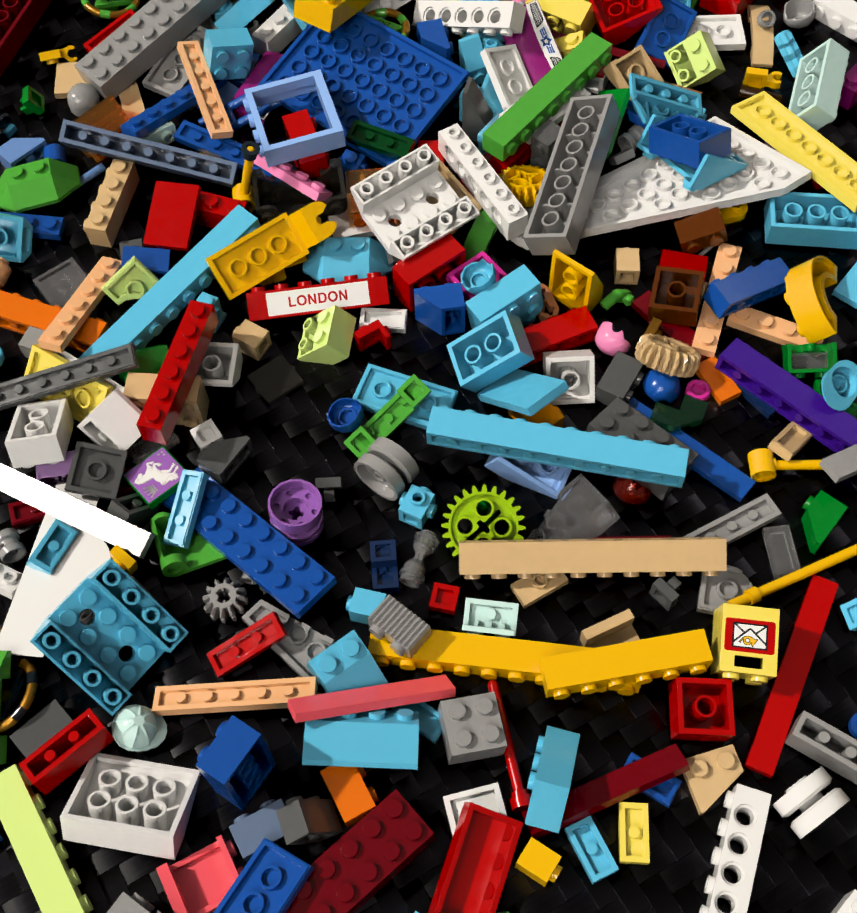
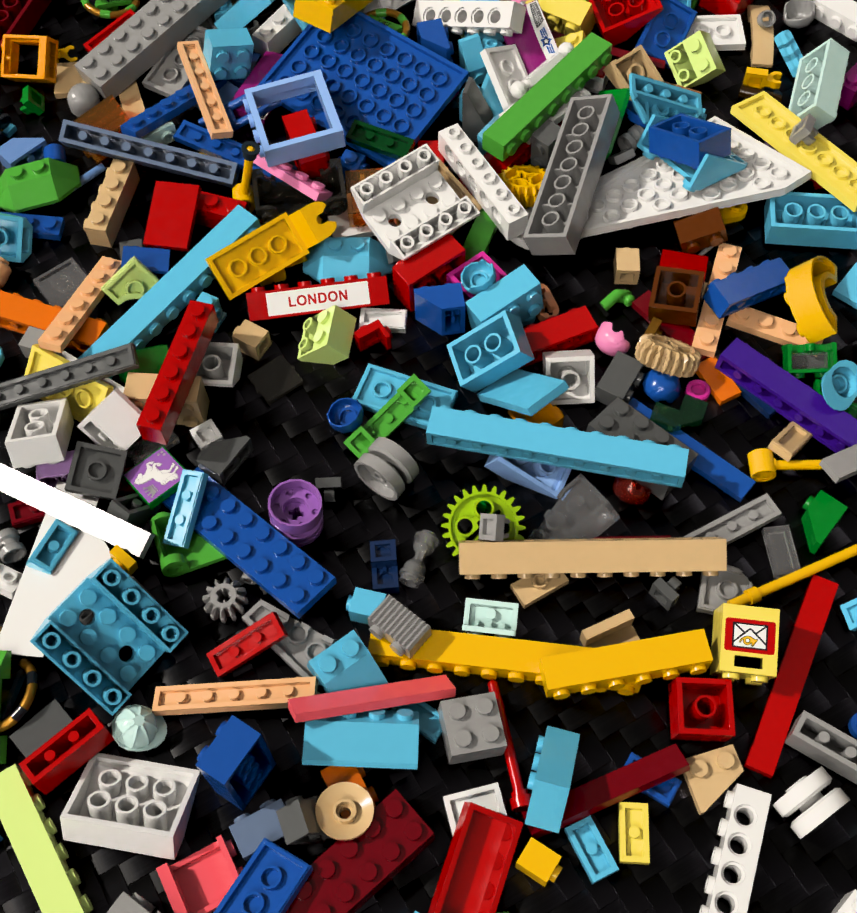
(46, 58): none -> light orange window
(343, 797): none -> tan dish
(417, 506): medium azure brick -> none
(444, 598): red plate -> none
(492, 527): none -> light grey tile
(519, 88): none -> white plate
(574, 283): yellow slope -> none
(804, 131): none -> light grey tile

